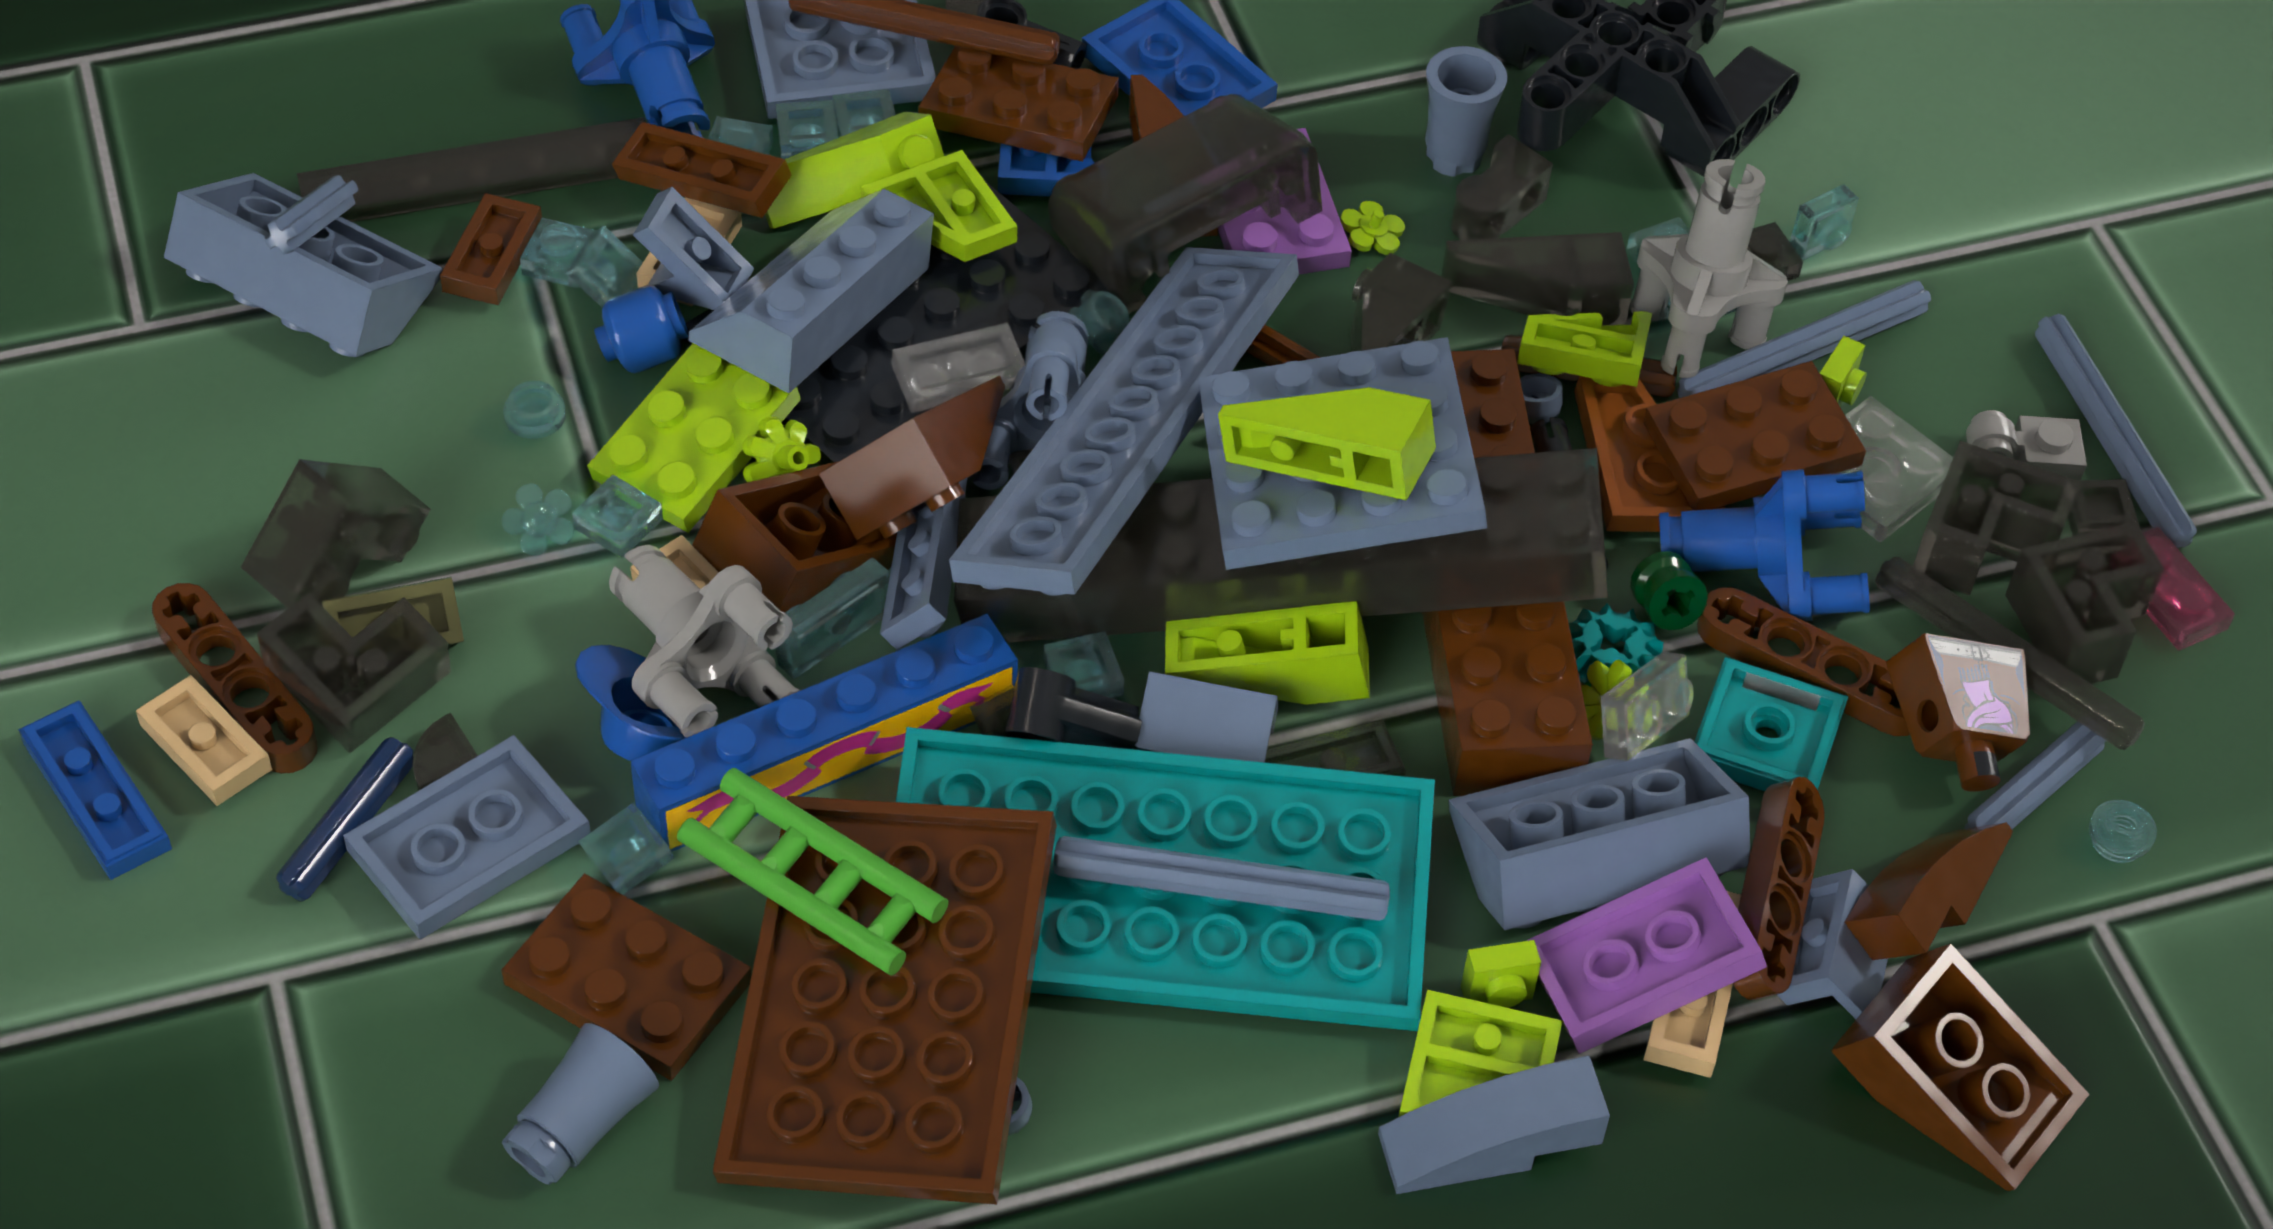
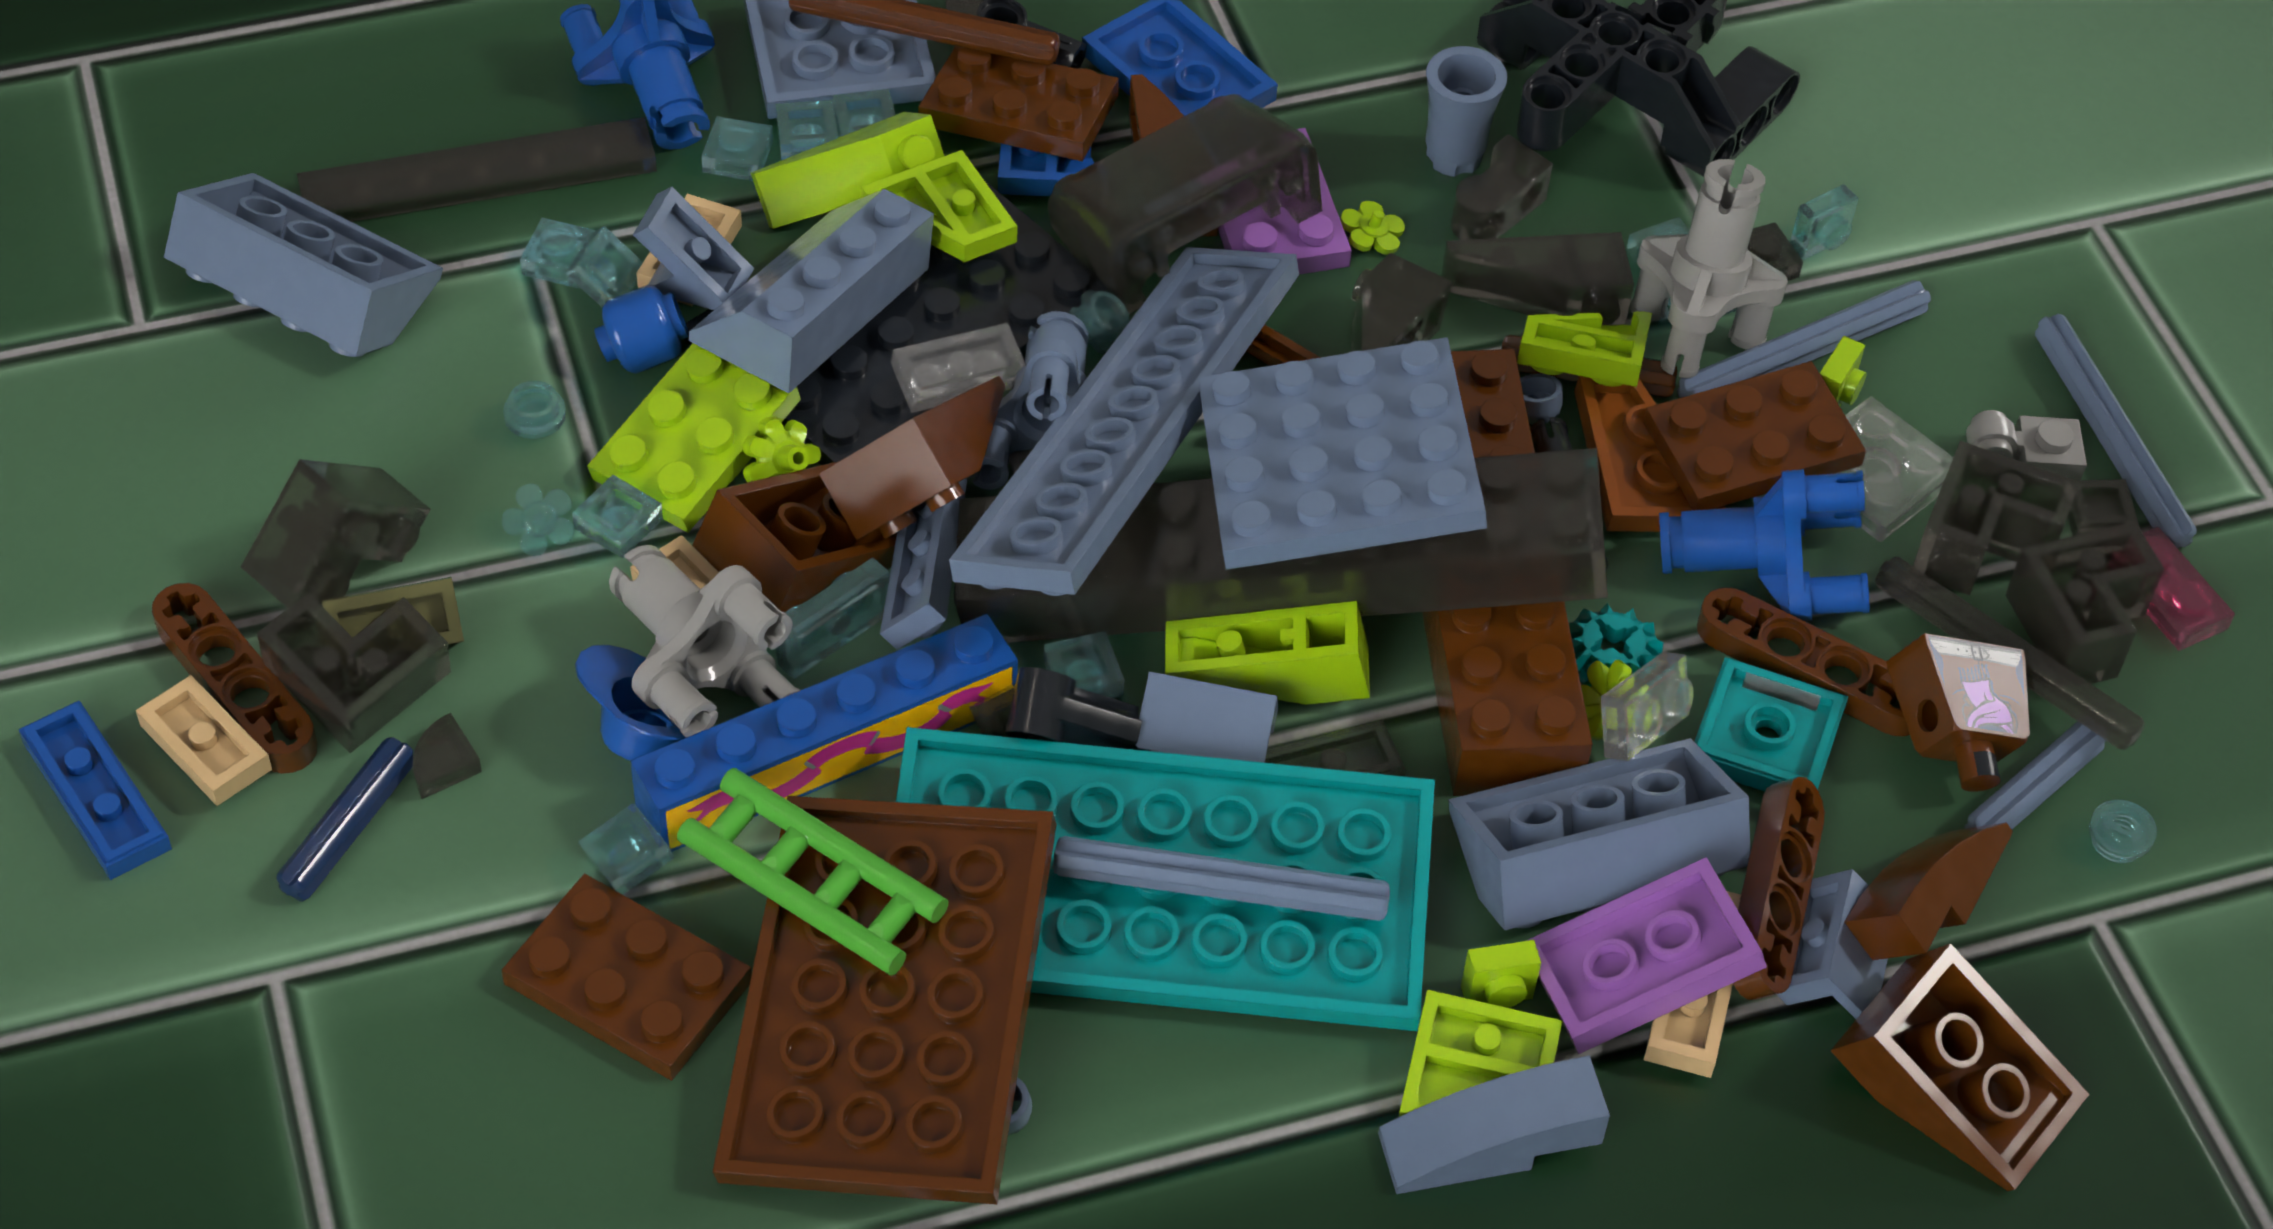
(311, 214): sand blue axle -> none
(466, 836): sand blue plate -> none
(490, 249): reddish brown plate -> none
(579, 1104): sand blue plant -> none
(702, 169): reddish brown plate -> none
(1339, 438): lime slope -> none
(1654, 585): dark green wheel -> none

